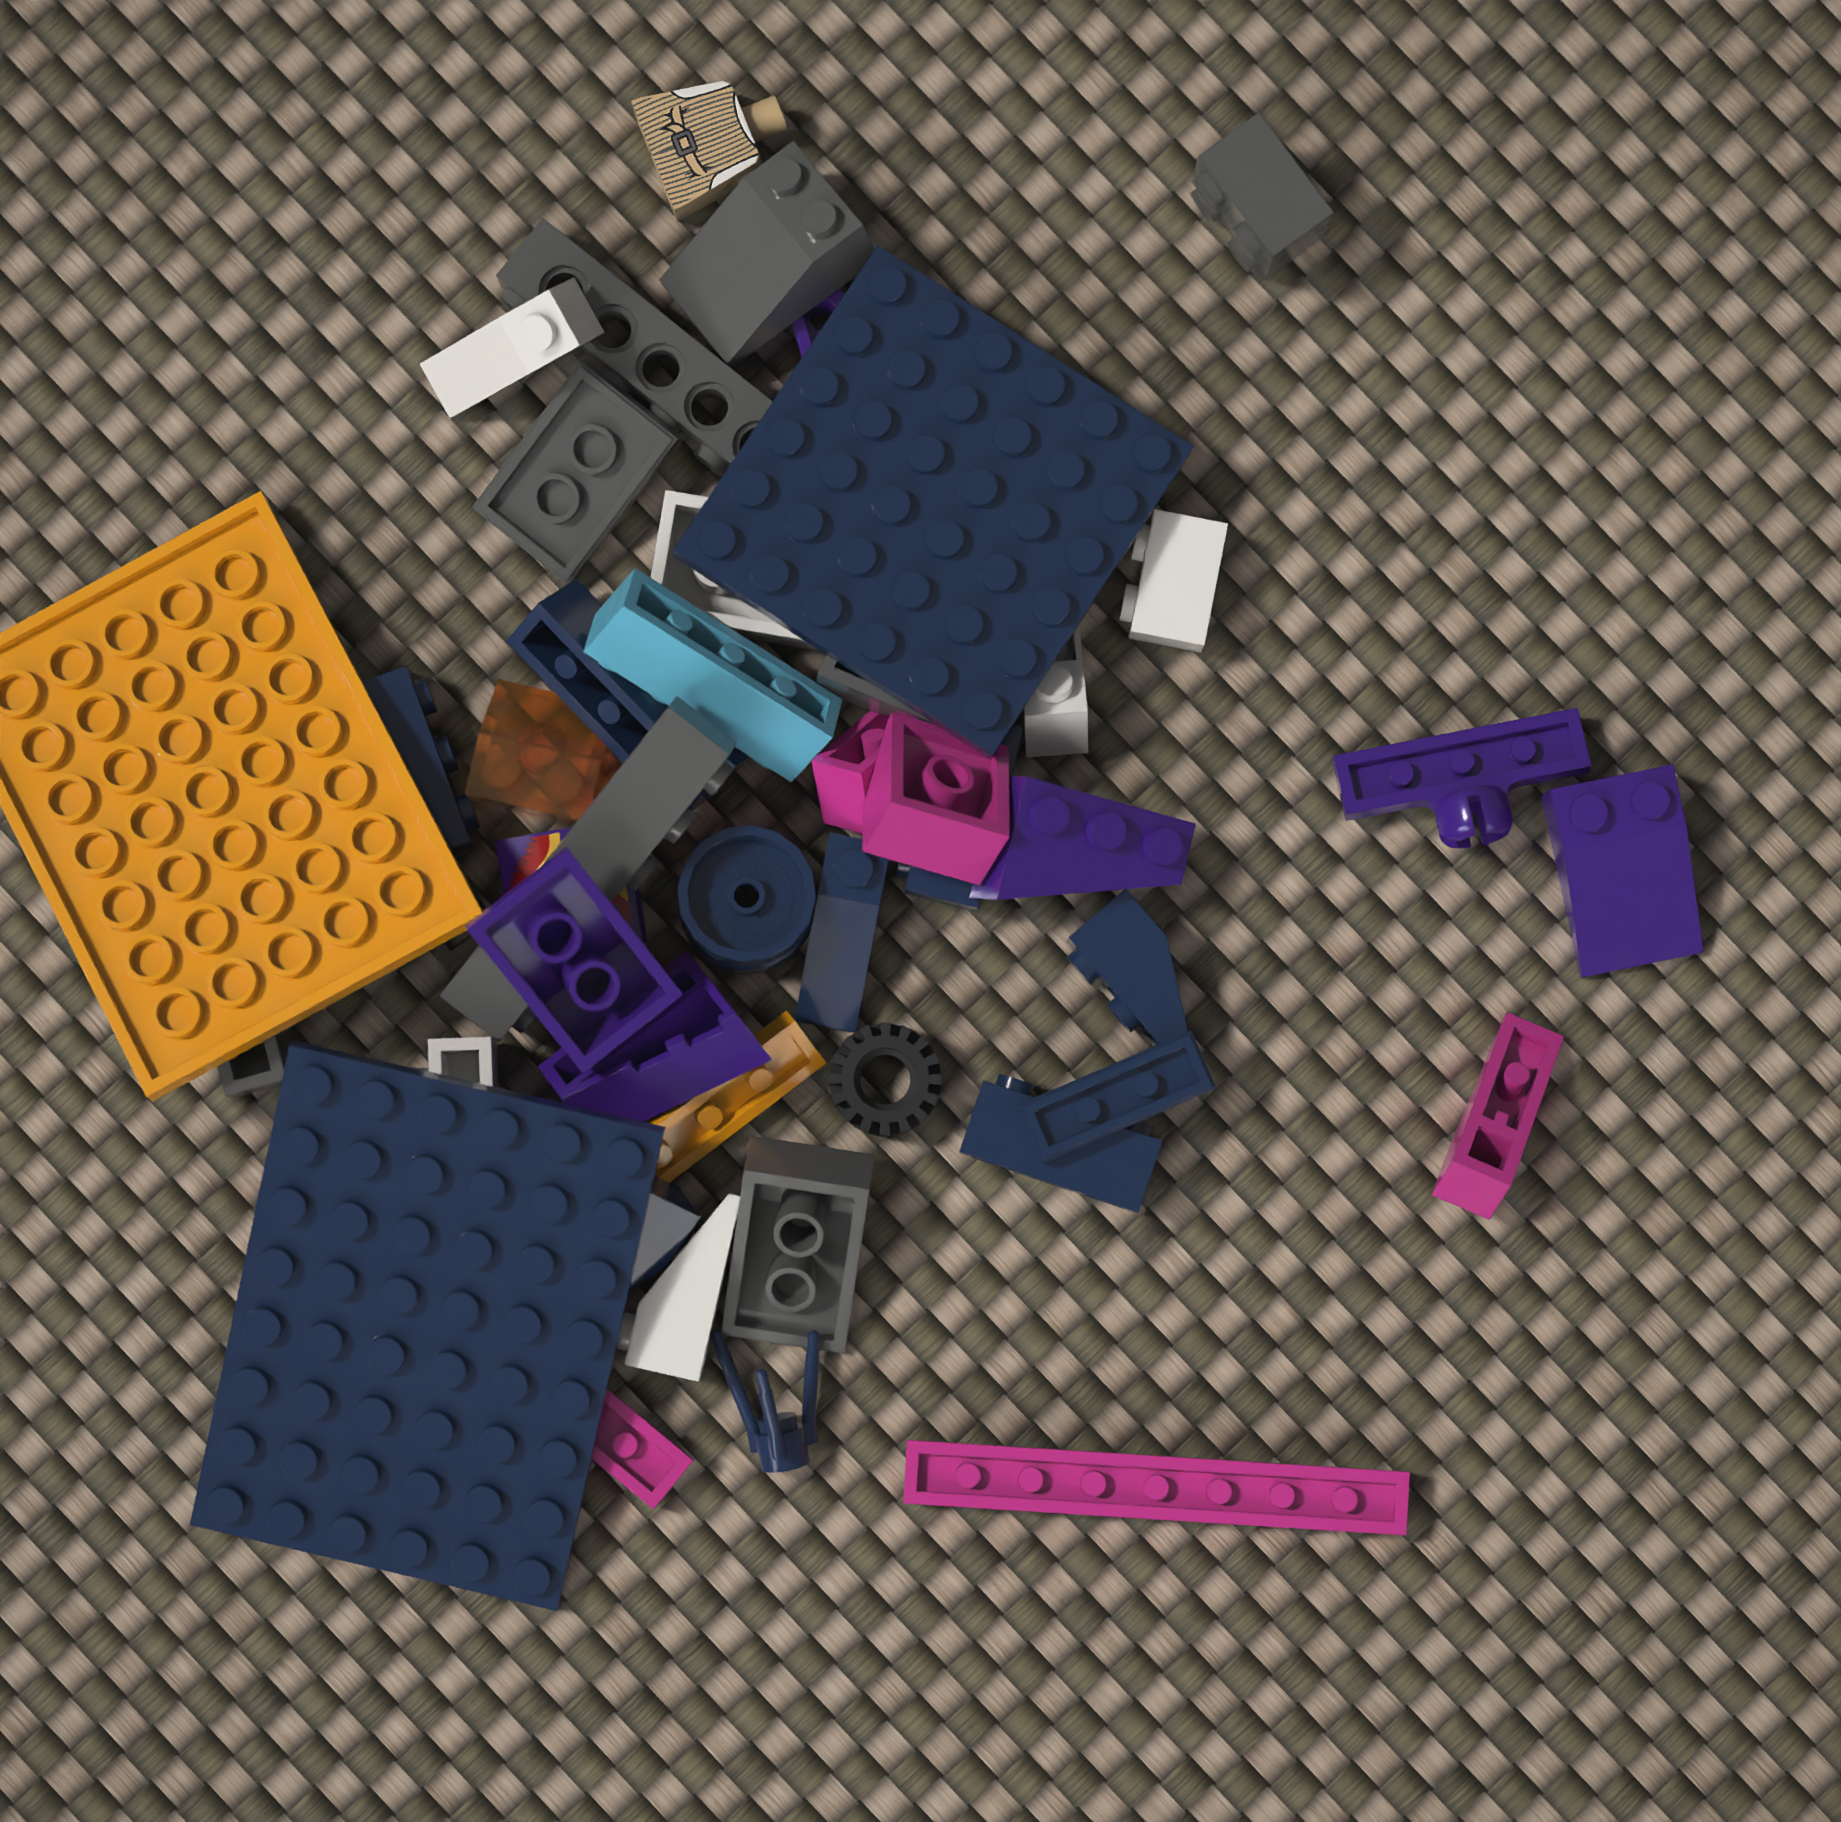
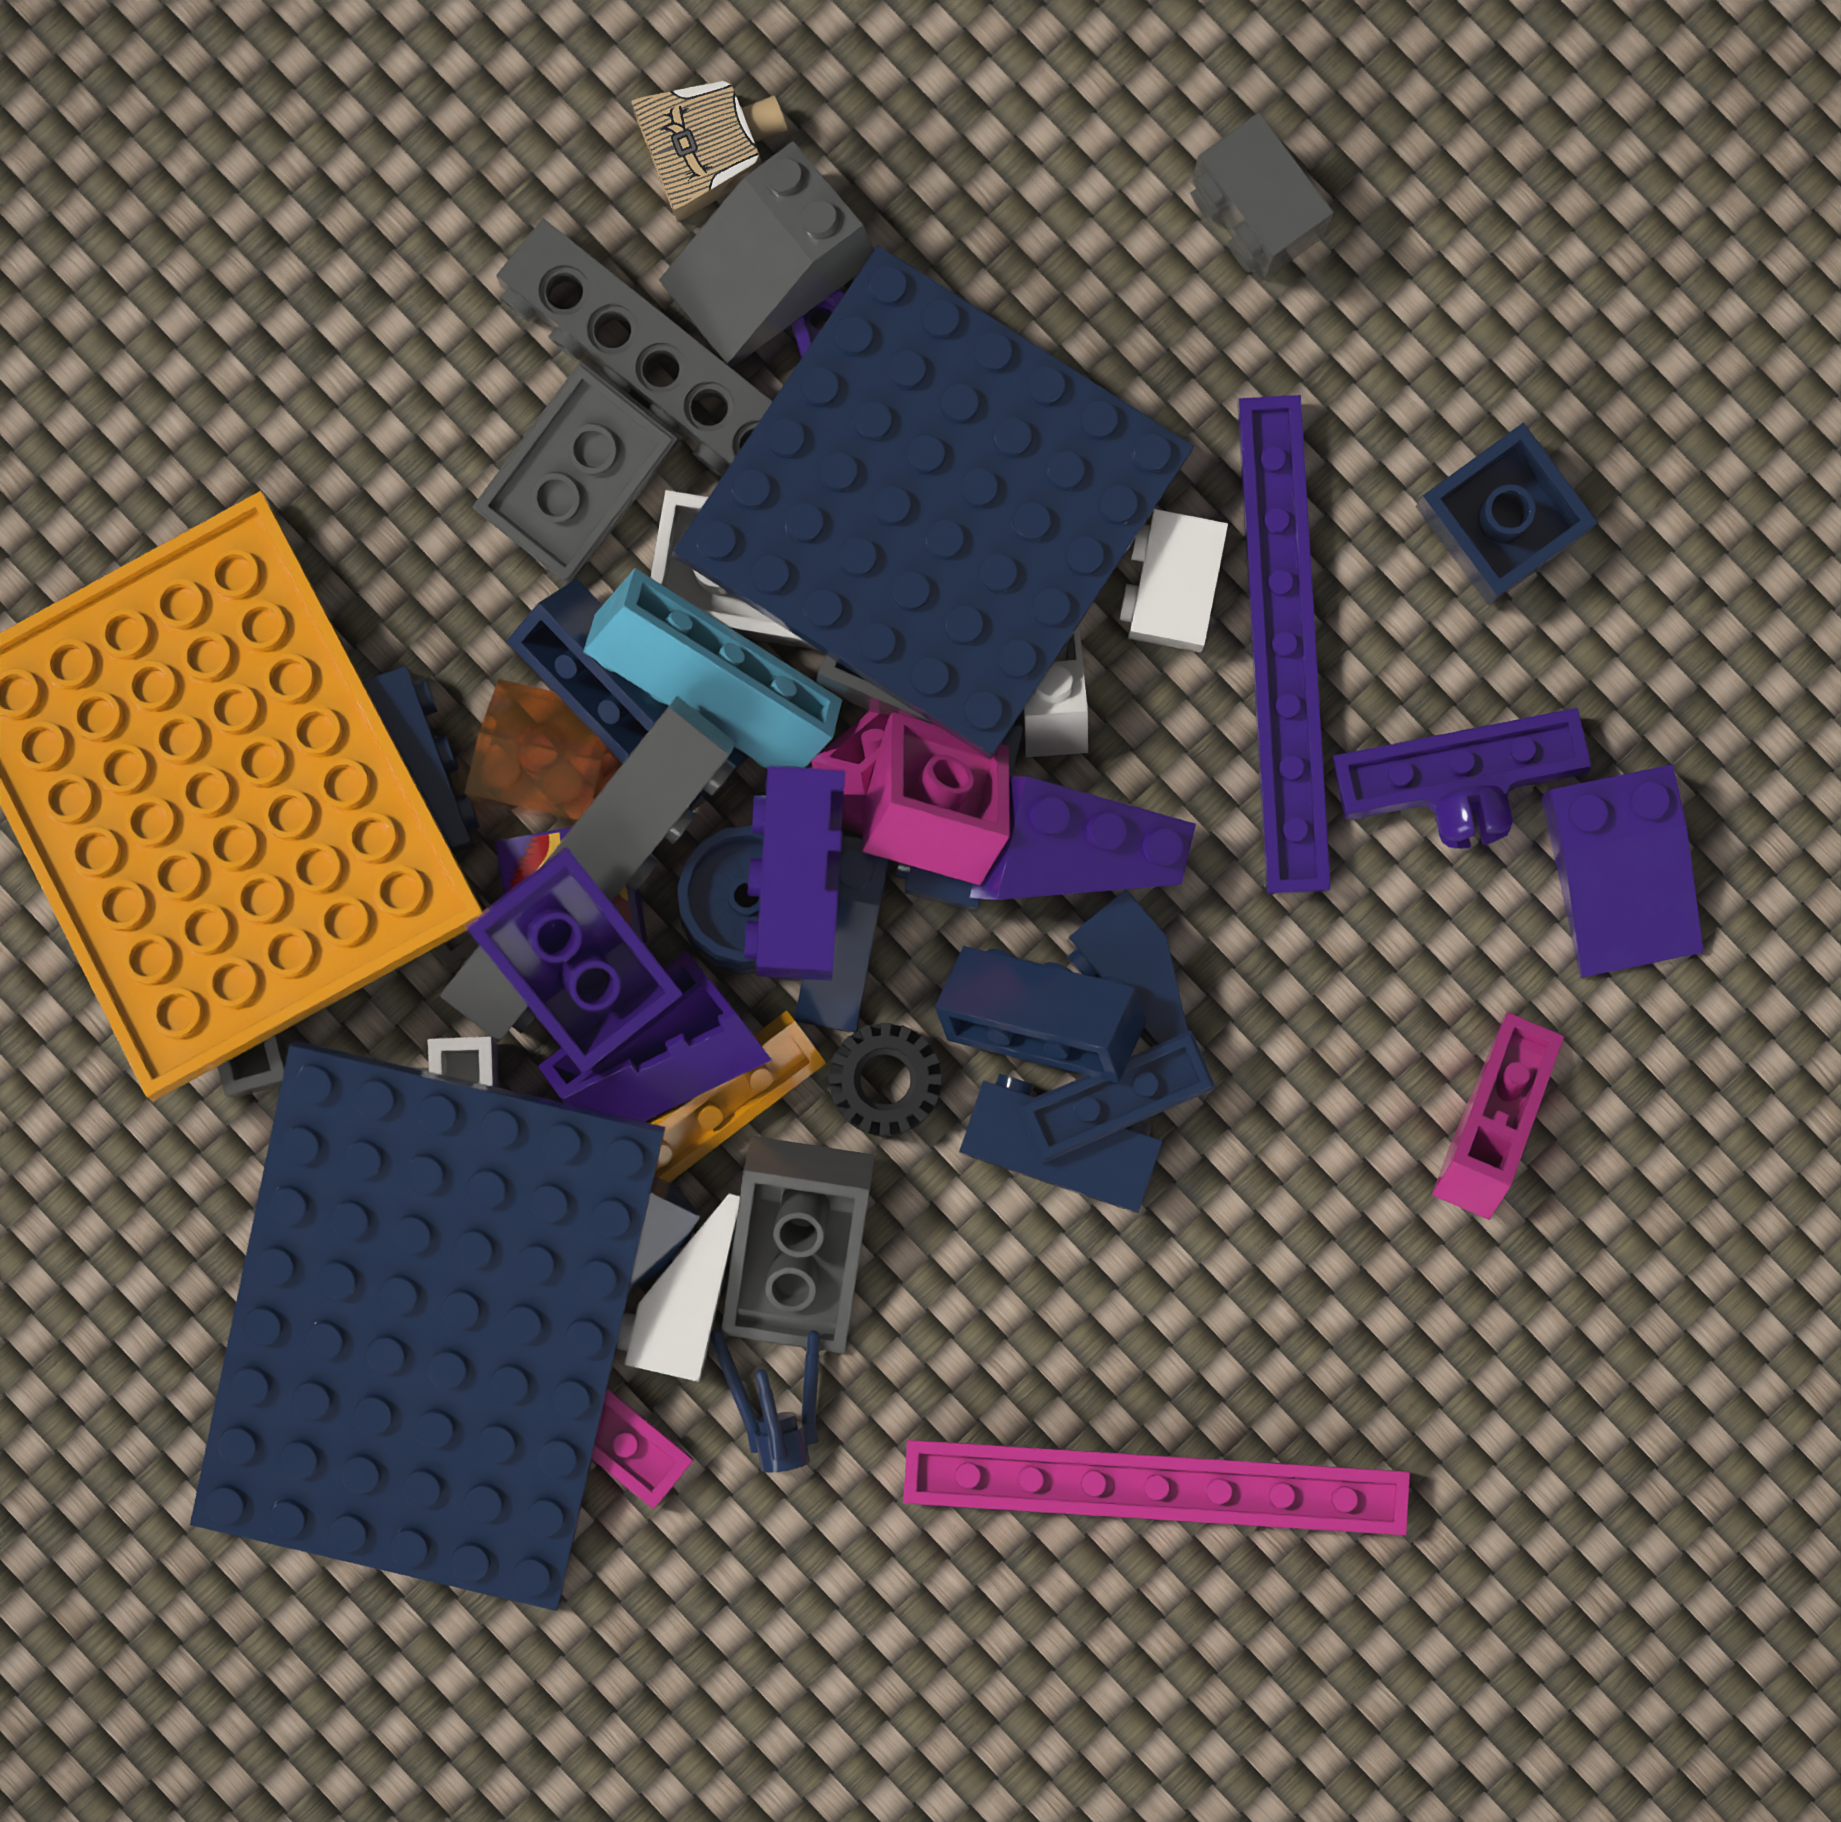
(512, 347): white slope -> none
(796, 873): none -> dark purple wedge
(1041, 1013): none -> dark blue brick
(1283, 645): none -> dark purple plate
(1506, 514): none -> dark blue brick

